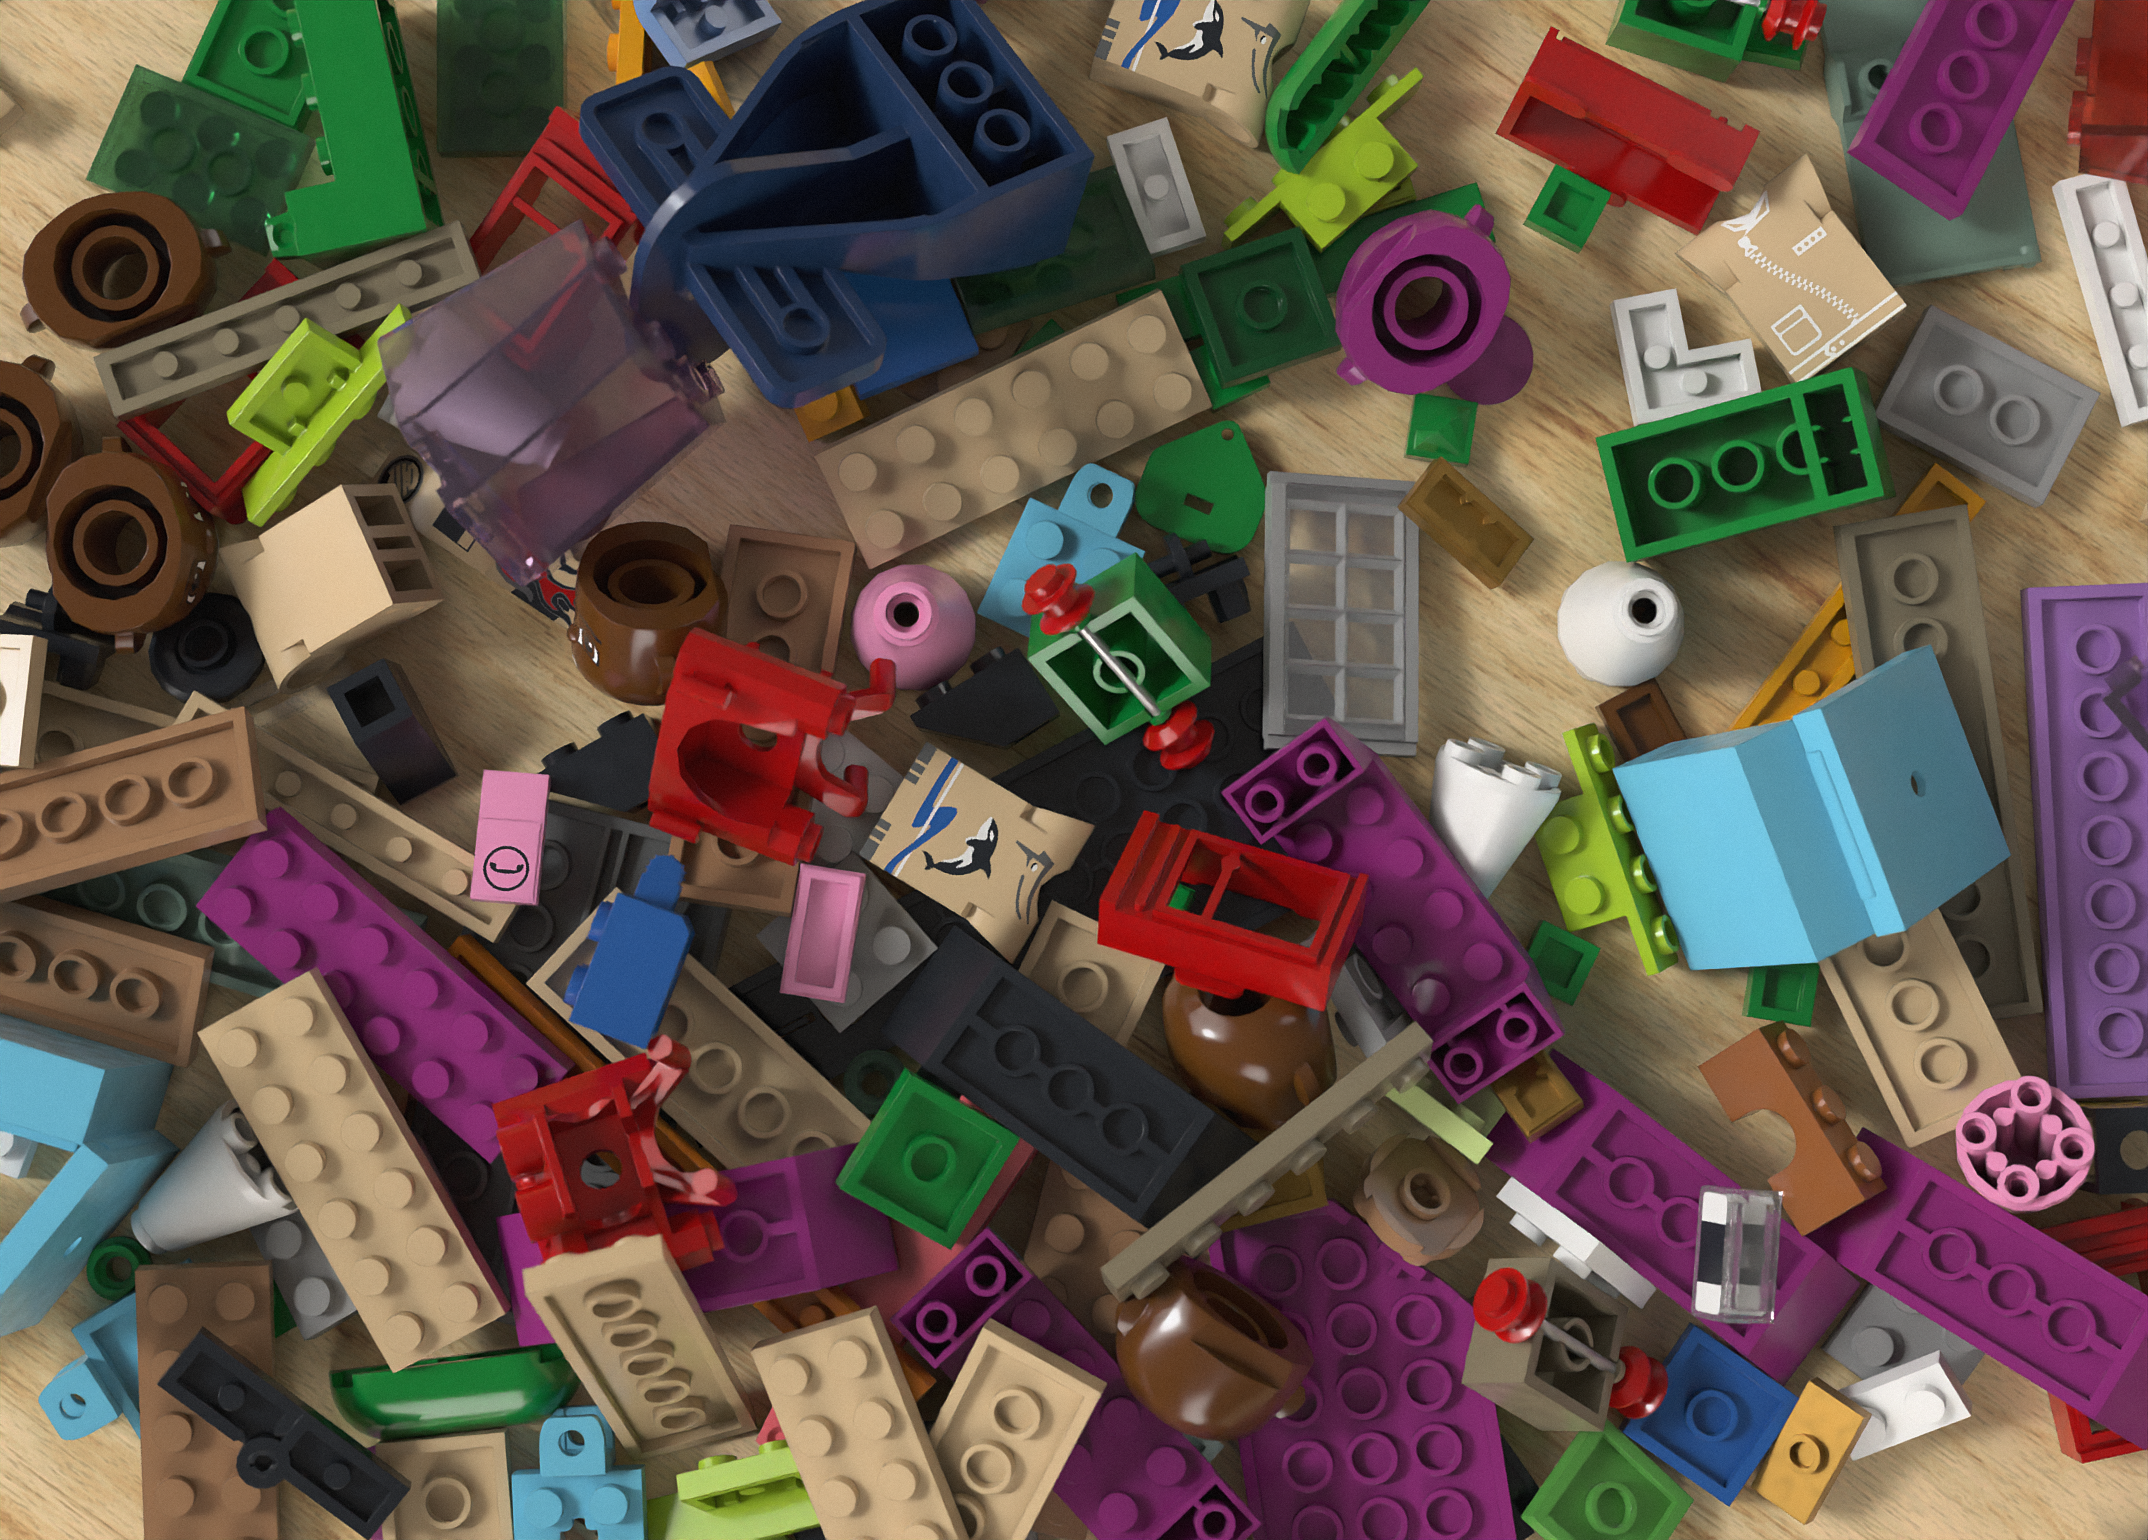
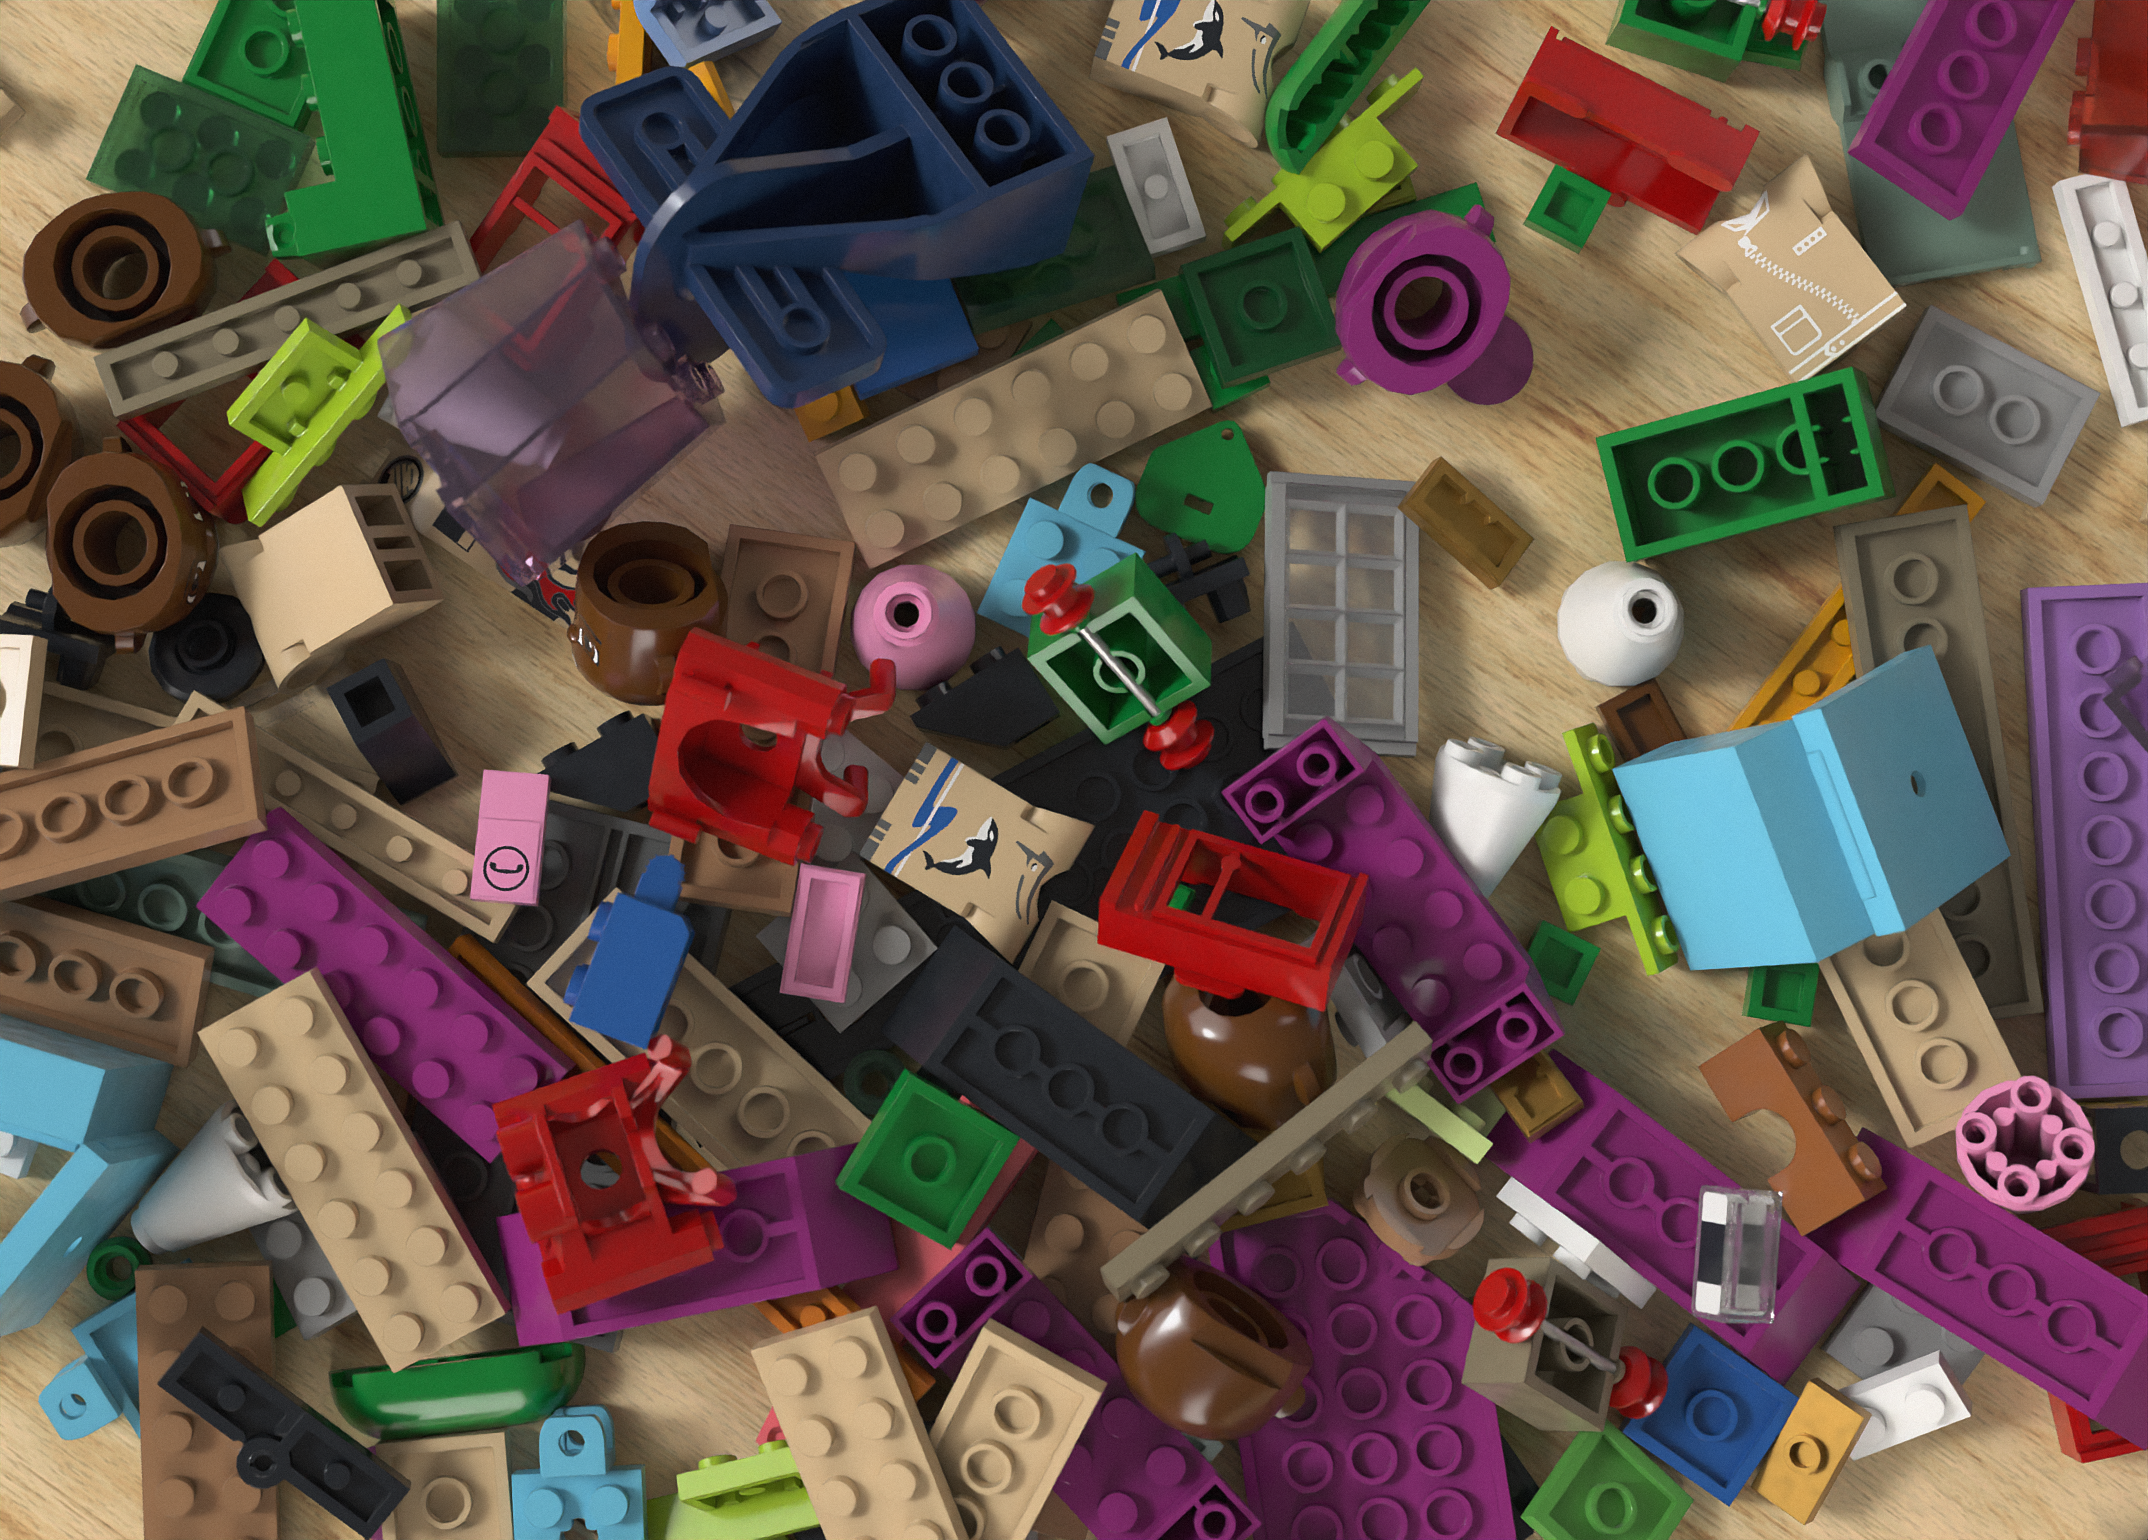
(641, 1346): tan plate -> none
(1440, 428): green tile -> none
(1662, 372): white plate -> none

